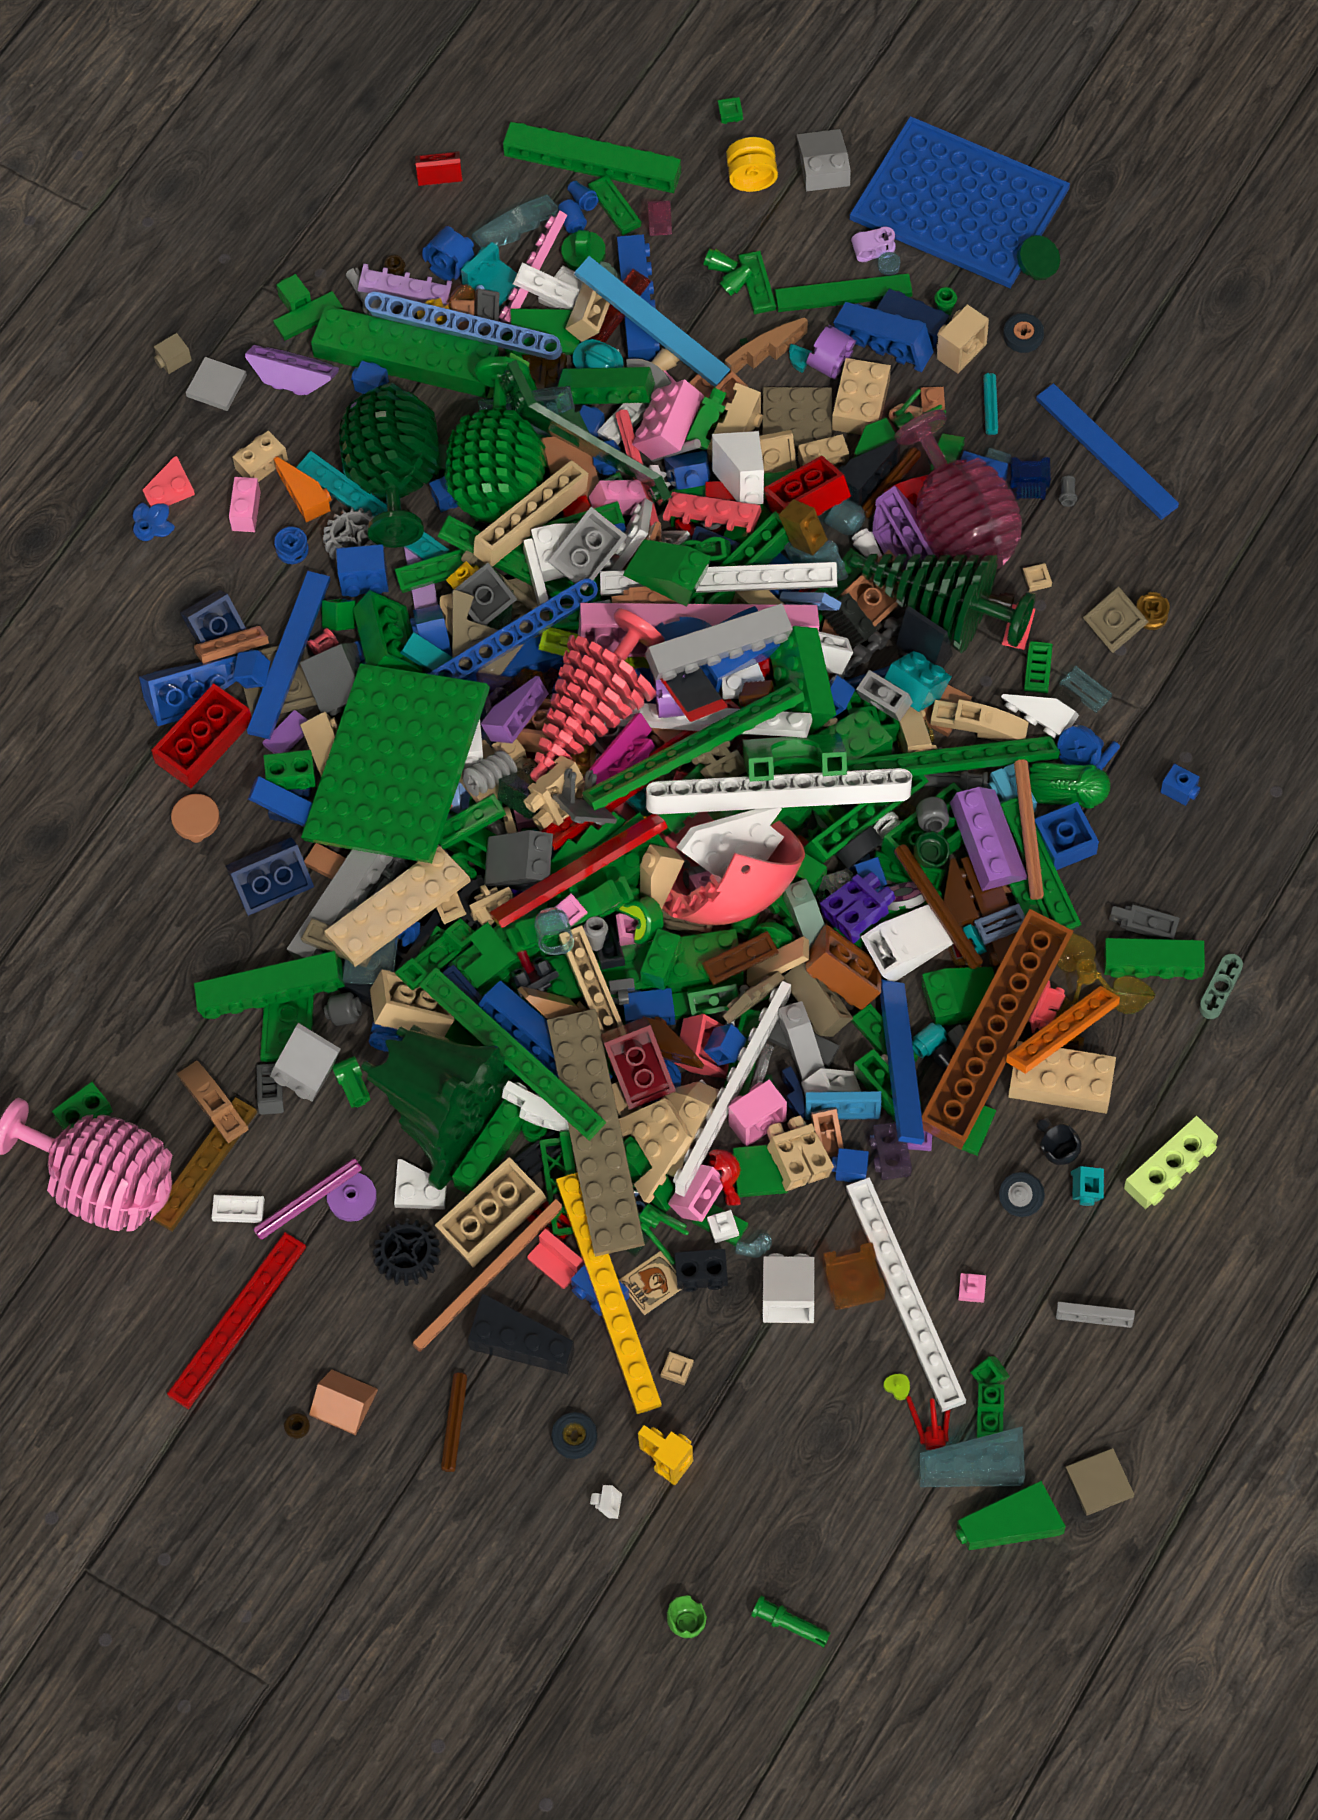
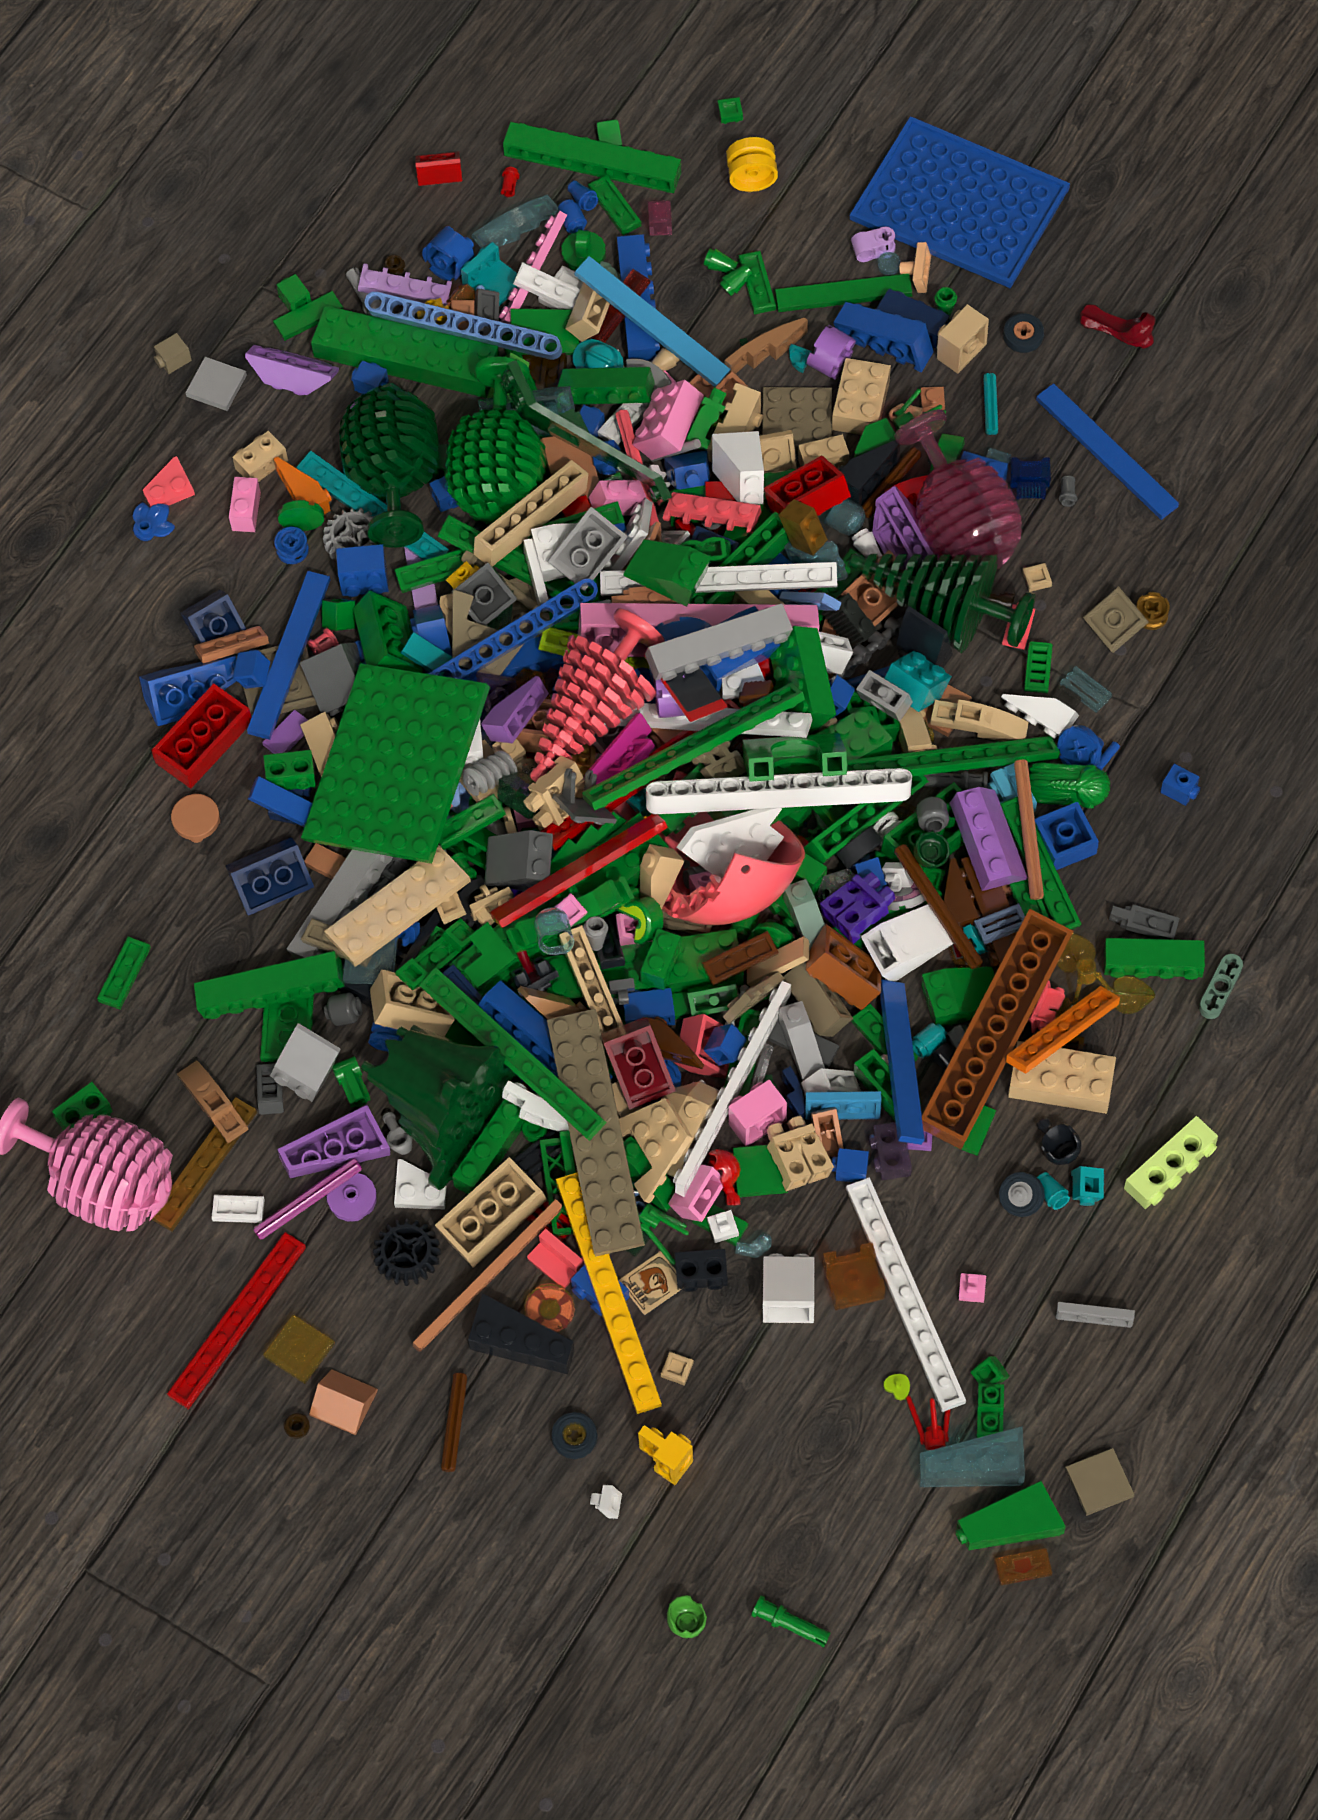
(124, 973): none -> green tile
(299, 1349): none -> clear yellow tile
(301, 515): none -> green tile
(335, 1144): none -> medium lavender wedge
(397, 1138): none -> light grey bar
(510, 177): none -> red pin
(550, 1306): none -> tile
(609, 132): none -> green slope
(824, 160): light grey slope -> none
(896, 876): none -> white tile
(919, 267): none -> light nougat tile
(1023, 1566): none -> clear orange tile
(1038, 257): dark green tile -> none
(1055, 1194): none -> teal cone
(1132, 331): none -> dark red hair

